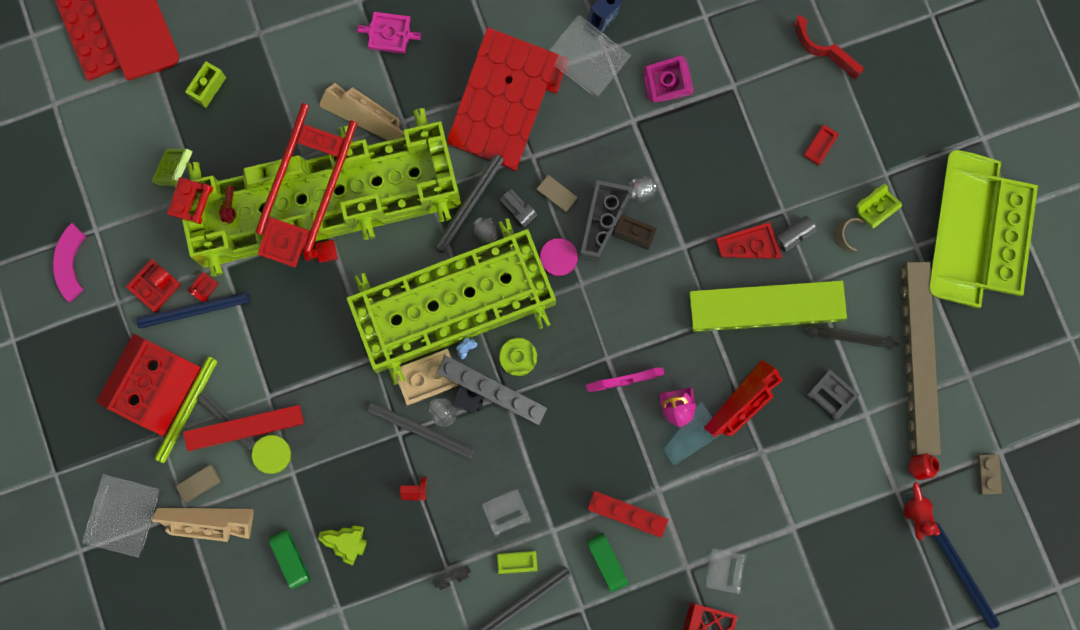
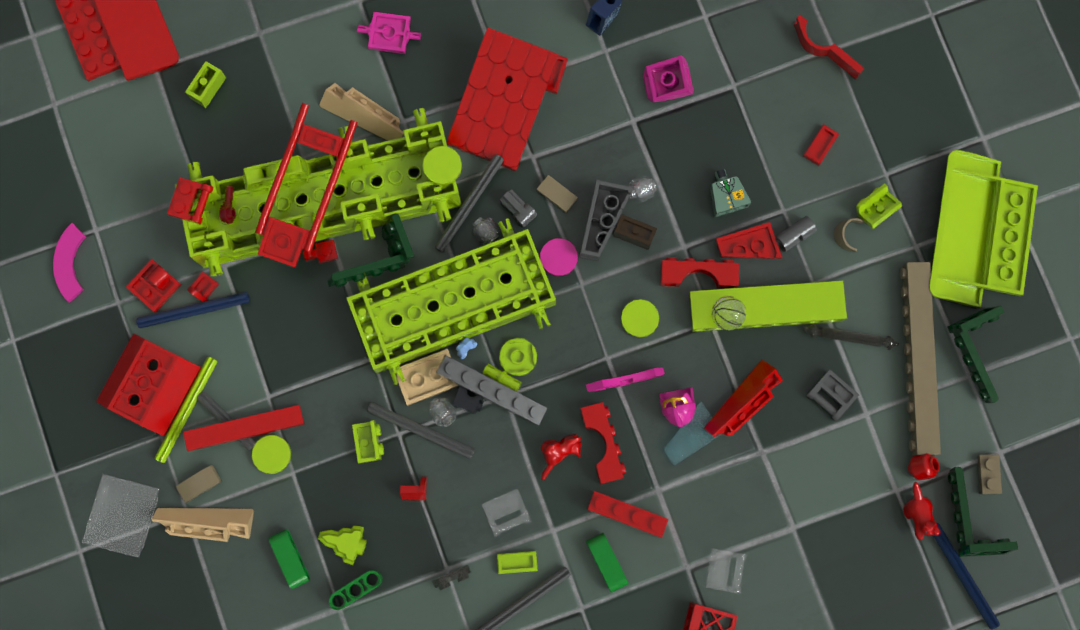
(171, 167): lime tile -> none
(346, 592): none -> green beam
(367, 441): none -> lime bracket
(398, 249): none -> dark green bracket
(442, 165): none -> lime tile
(502, 377): none -> lime pin
(556, 451): none -> red animal
(589, 56): clear piece -> none
(596, 418): none -> red arch
(640, 318): none -> lime tile
(723, 274): none -> red arch
(728, 194): none -> sand green torso
(728, 313): none -> clear piece
(962, 518): none -> dark green bracket
(970, 354): none -> dark green bracket

